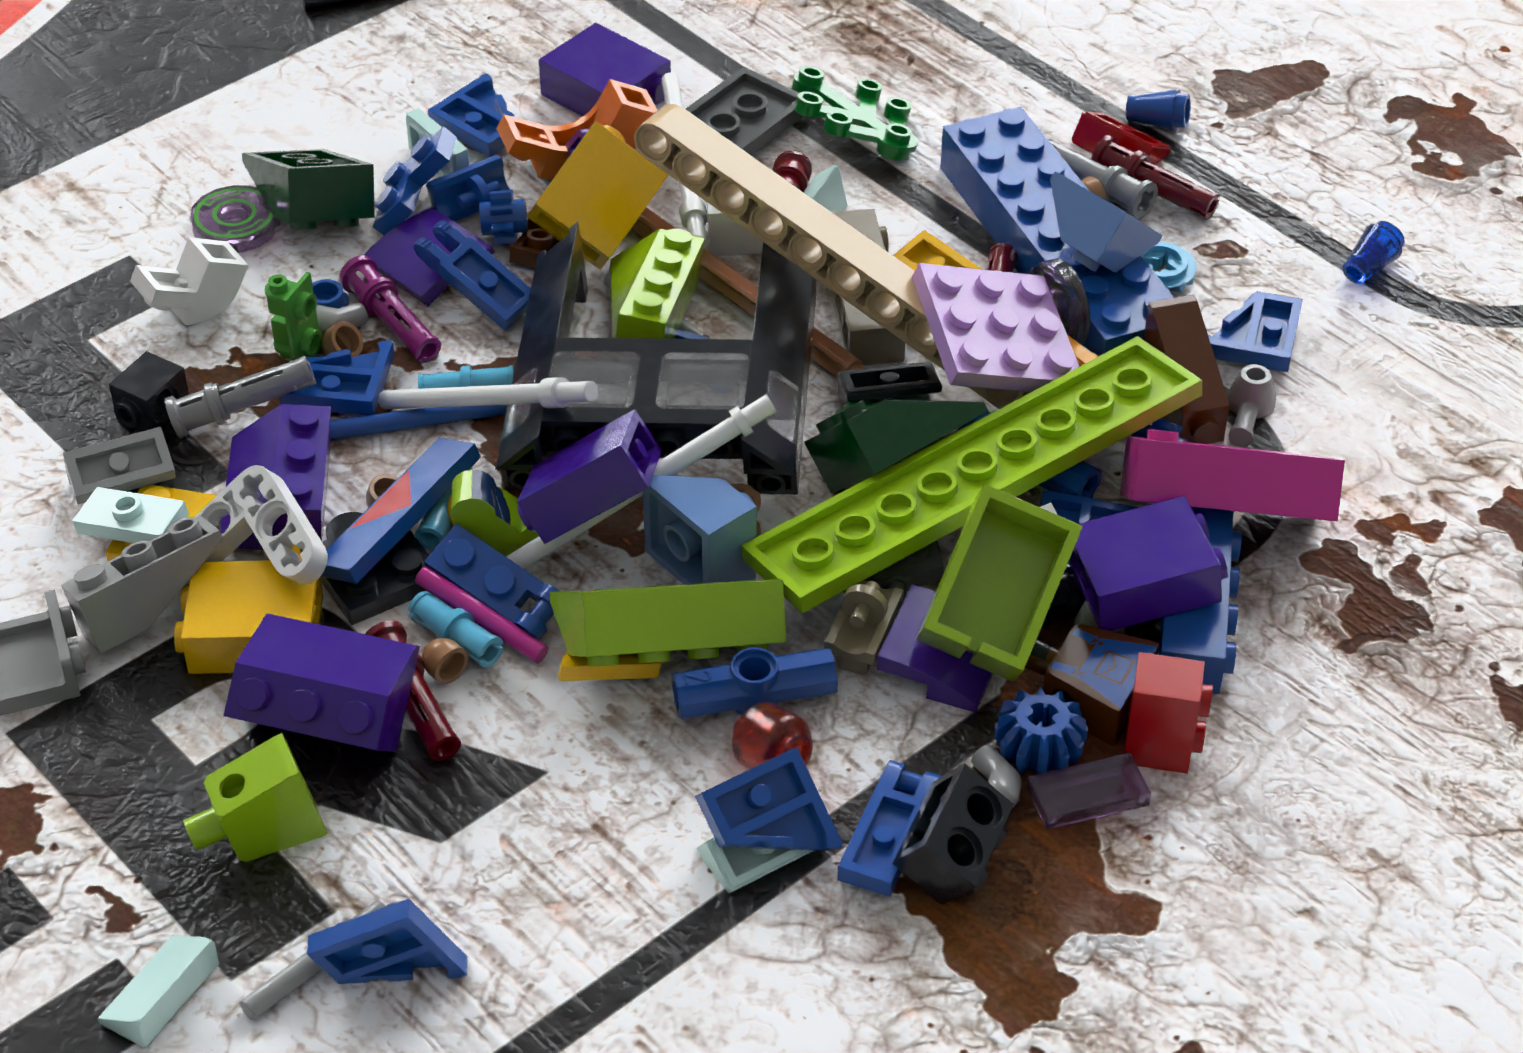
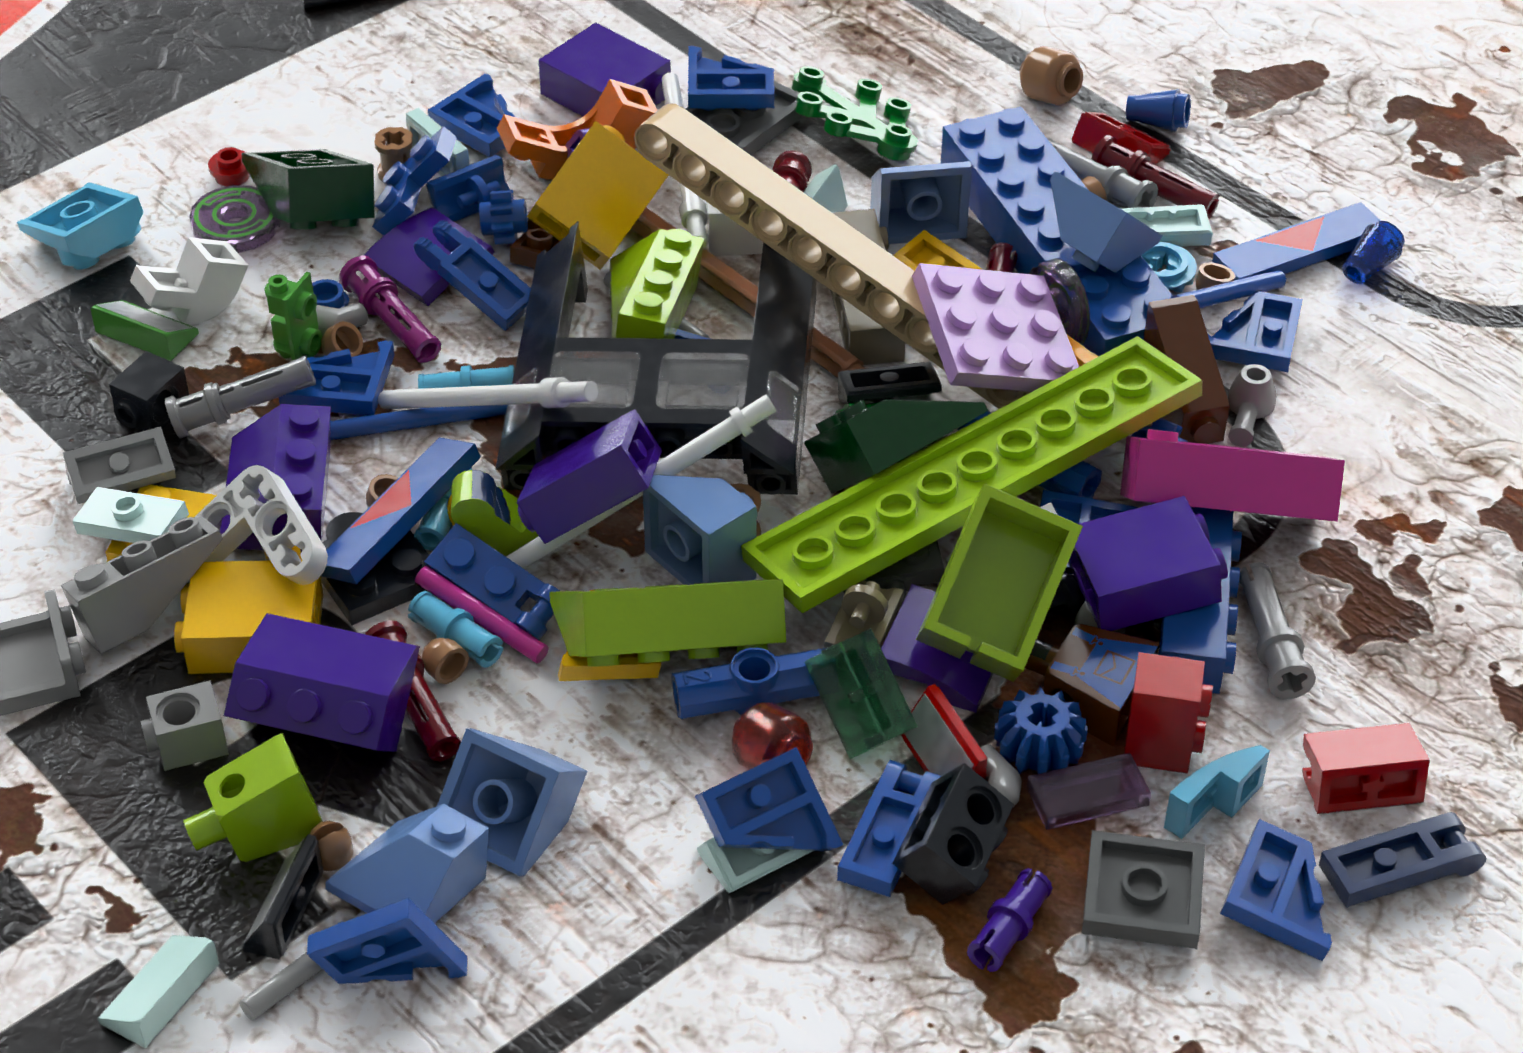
(86, 224): none -> medium azure slope
(142, 328): none -> bright green slope
(185, 726): none -> light grey brick
(228, 167): none -> red plate
(286, 901): none -> black slope
(334, 844): none -> medium nougat hinge
(397, 149): none -> medium nougat bush
(423, 858): none -> medium blue slope
(513, 792): none -> medium blue slope
(728, 83): none -> blue wing
(860, 694): none -> clear green hinge
(922, 199): none -> medium blue slope
(941, 736): none -> slope
(1009, 920): none -> dark purple pin
(1051, 75): none -> medium nougat head
(1144, 889): none -> dark grey plate
(1178, 224): none -> light aqua plate
(1213, 274): none -> medium nougat hinge
(1220, 784): none -> medium azure slope
(1237, 289): none -> blue bar
(1278, 645): none -> light grey pin
(1279, 891): none -> blue wing
(1298, 244): none -> tile
(1365, 768): none -> hinge
(1401, 859): none -> dark blue plate

